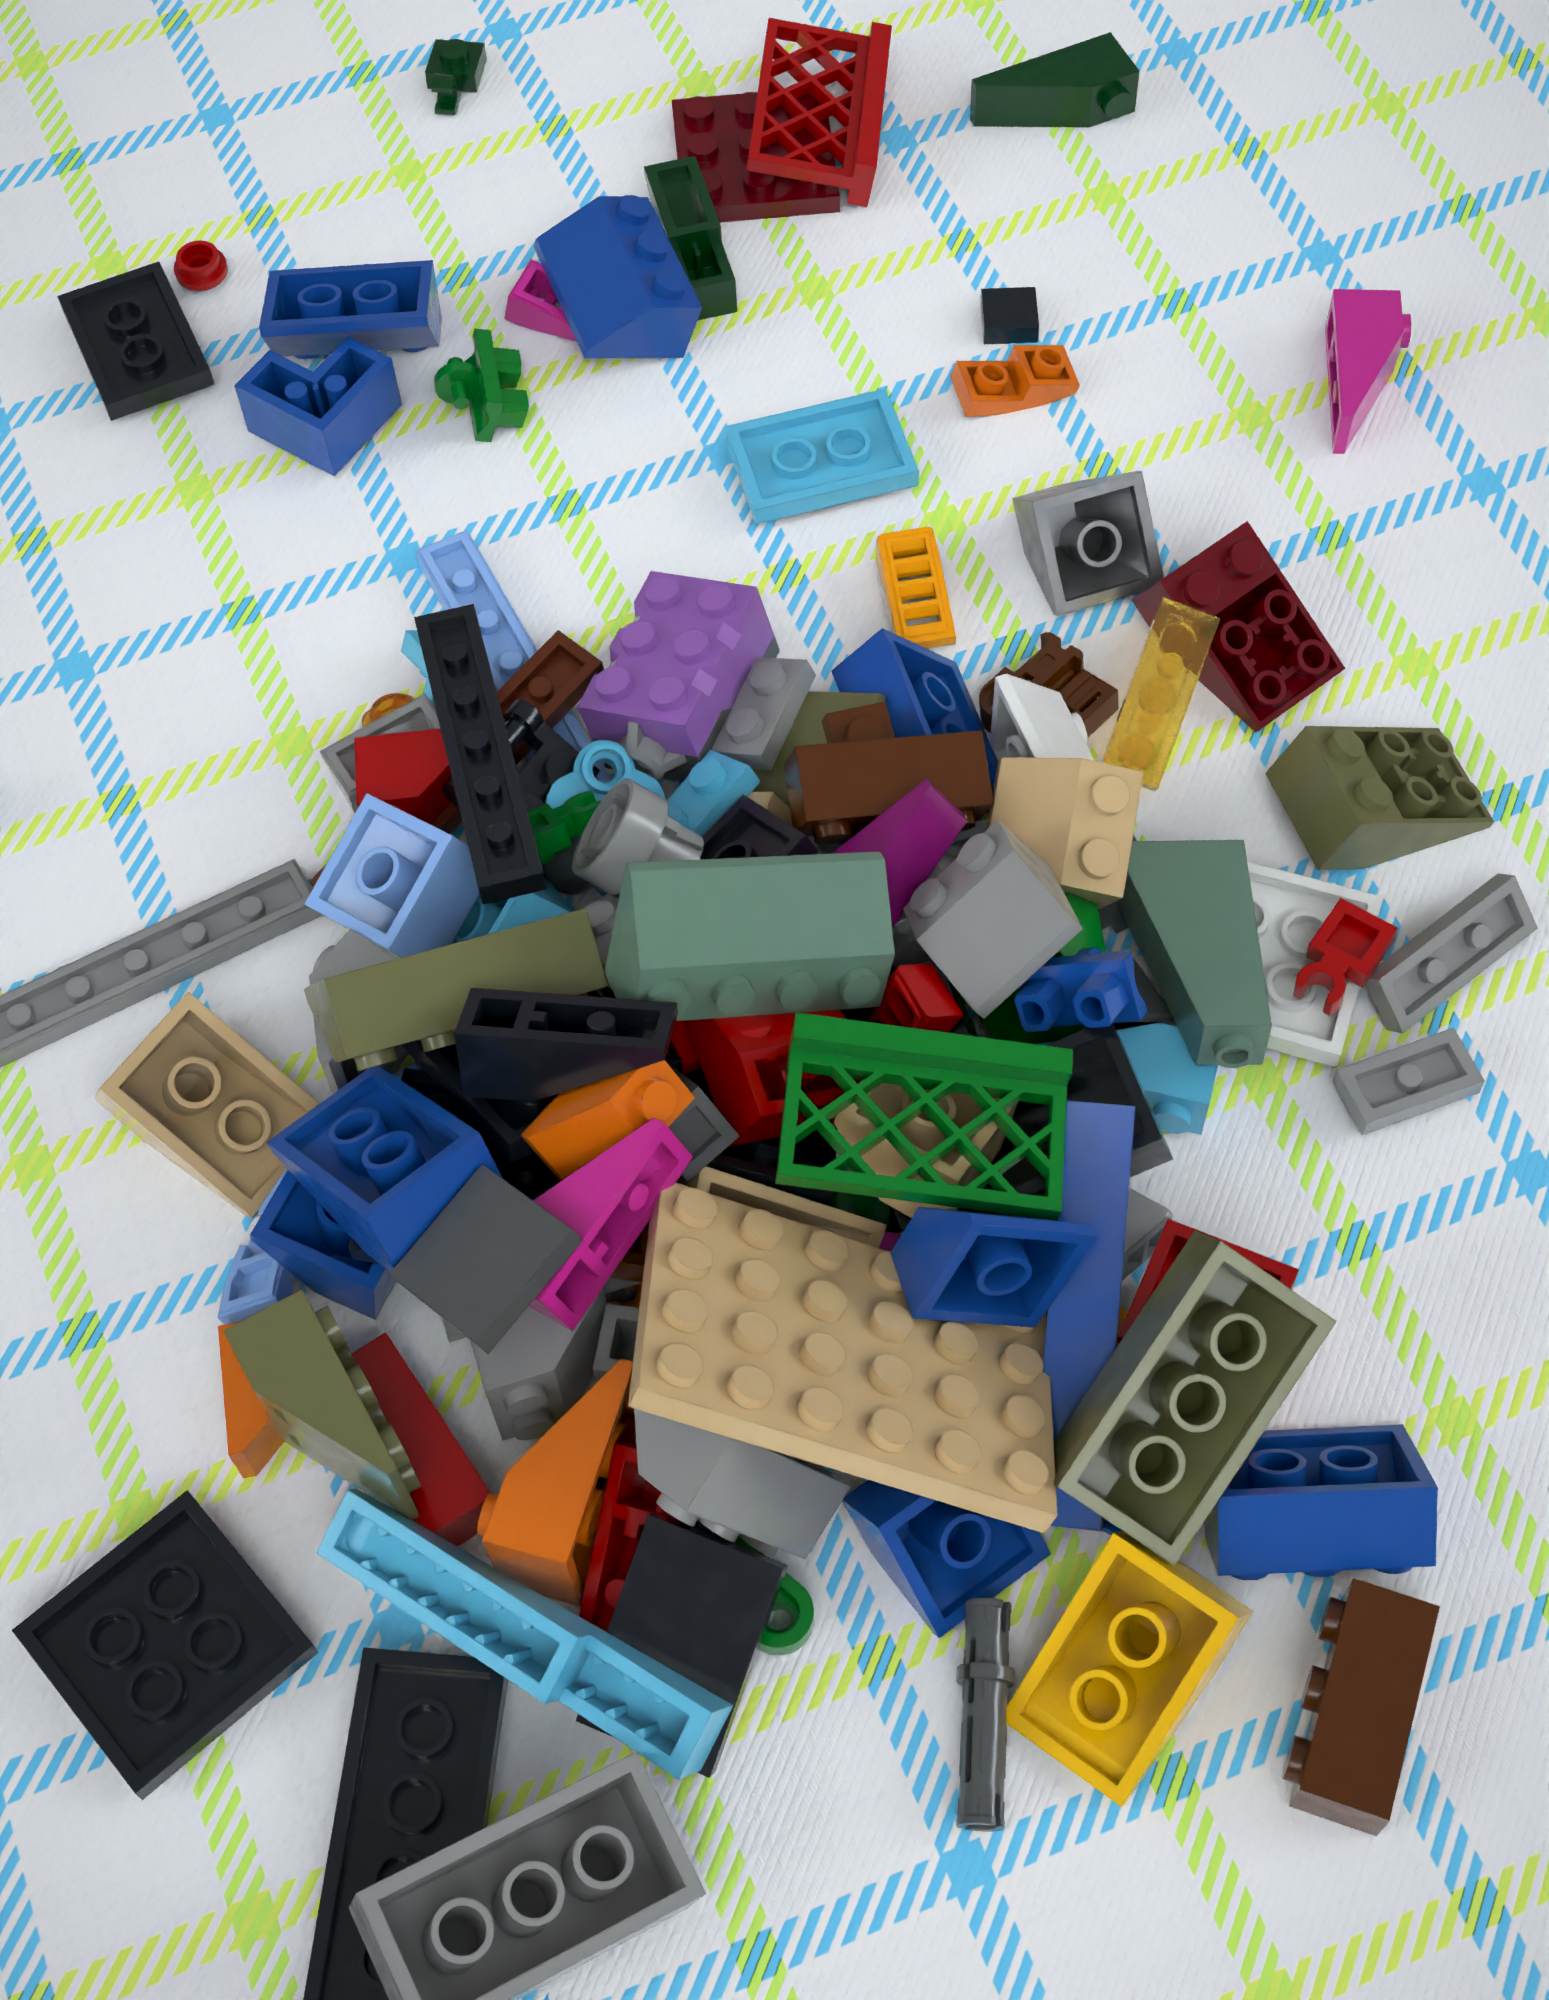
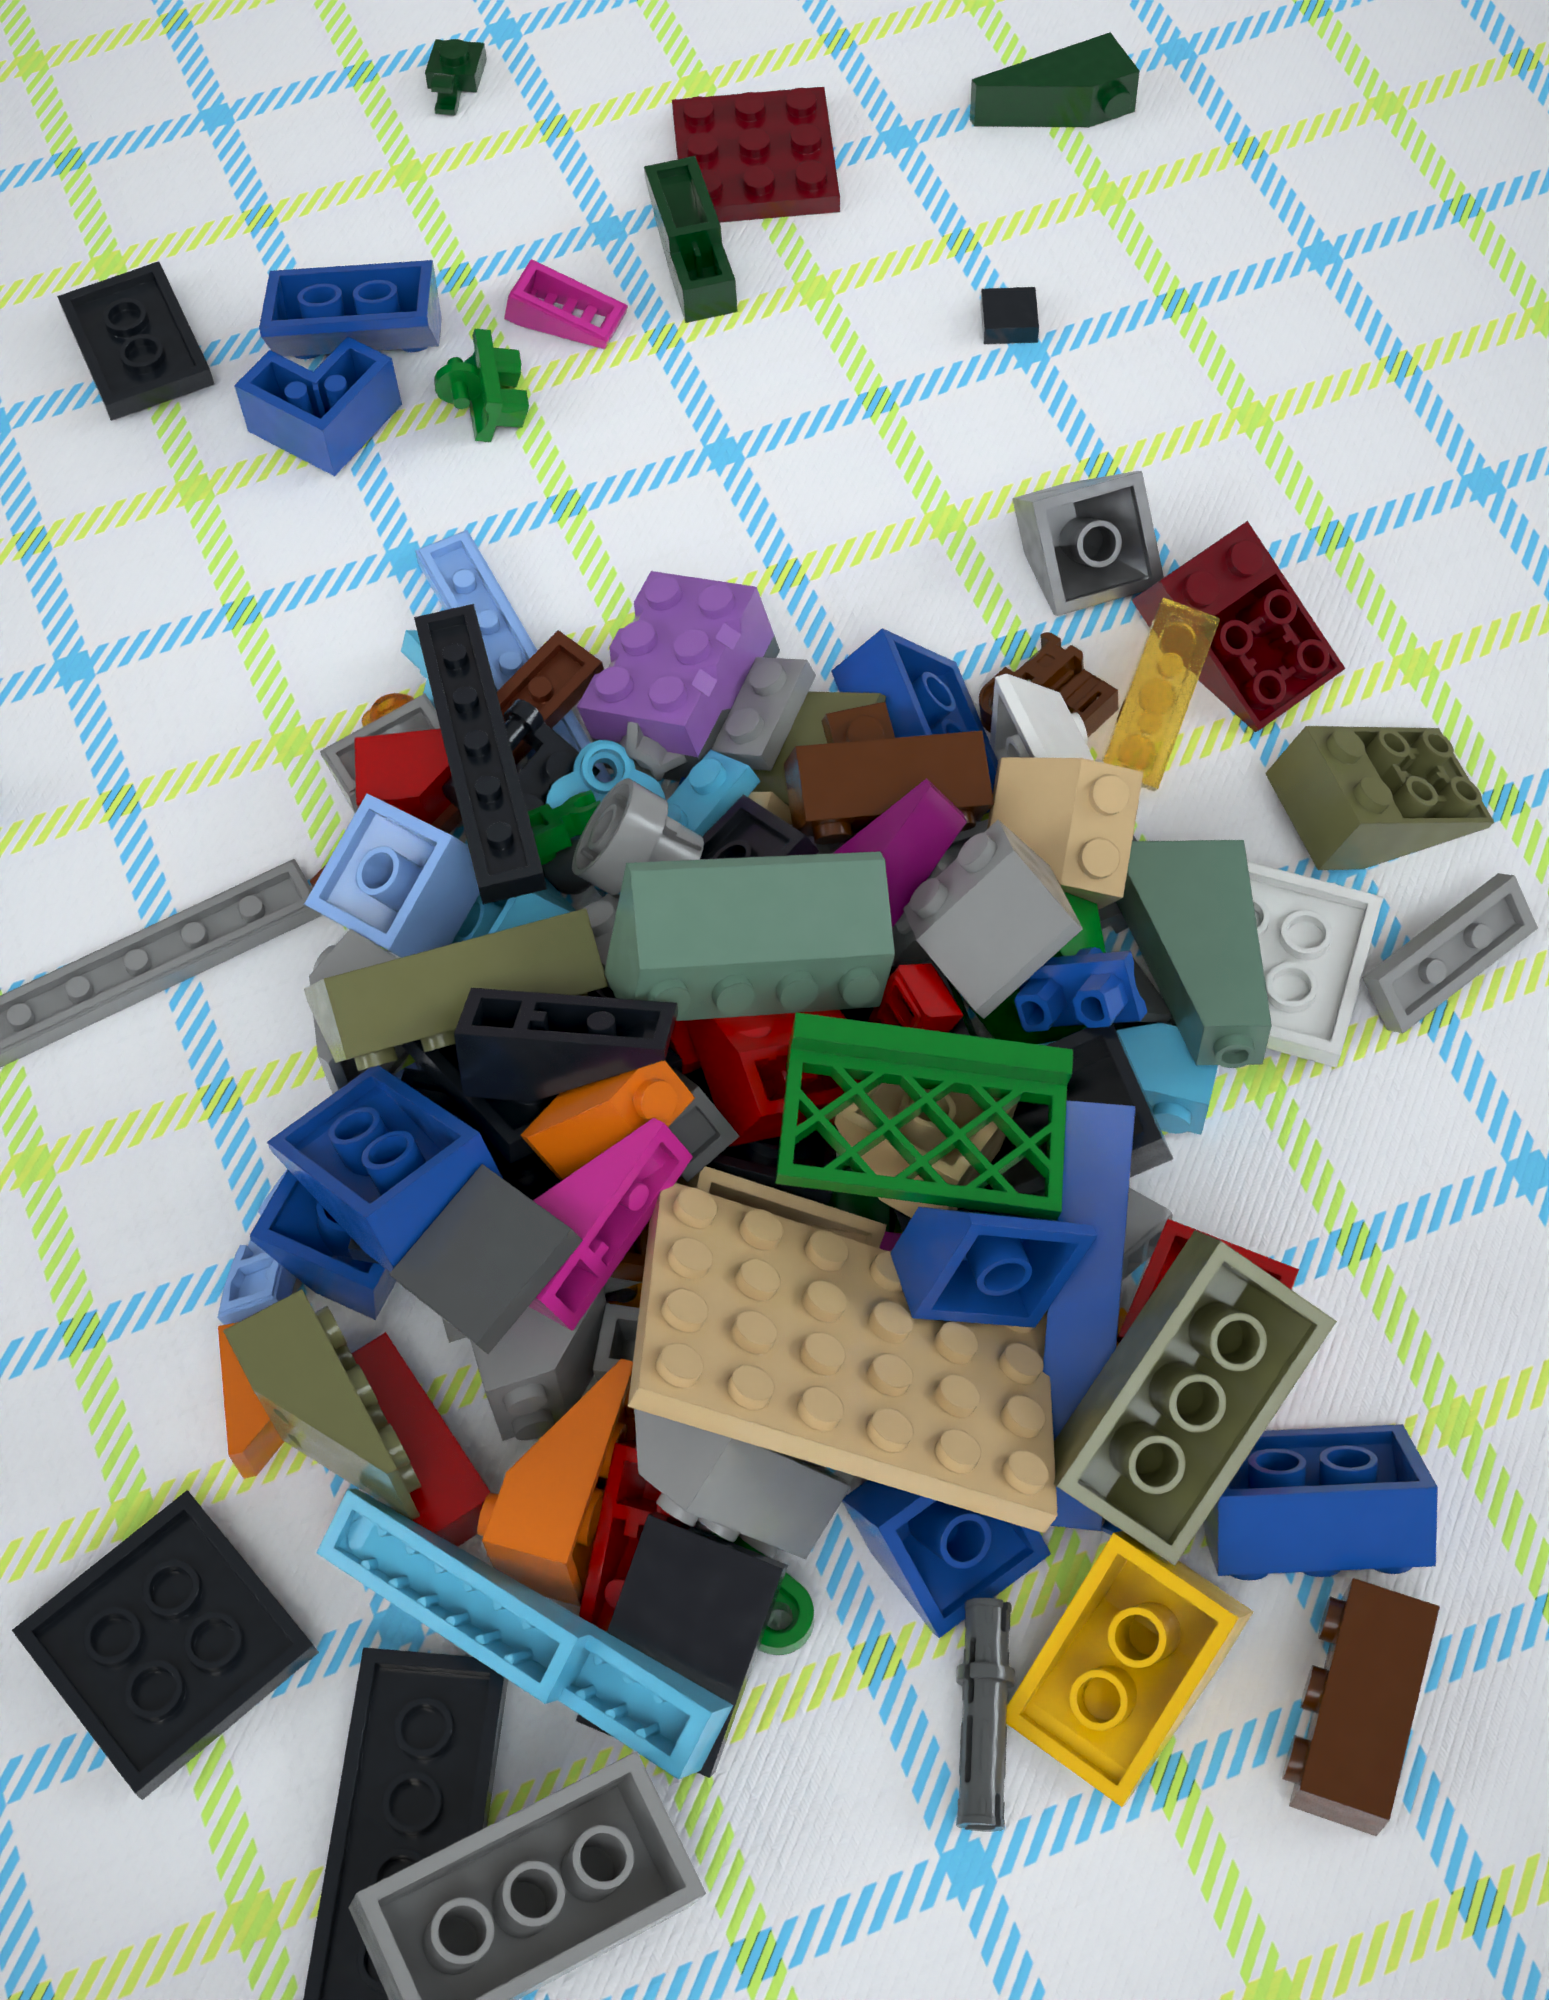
(200, 266): red plate -> none
(207, 1103): tan slope -> none
(619, 280): blue slope -> none
(821, 456): medium azure plate -> none
(860, 122): red fence -> none
(910, 555): light orange slope -> none
(1026, 380): orange slope -> none
(1344, 948): red plate -> none
(1361, 350): dark pink slope -> none
(1408, 1081): light grey plate -> none

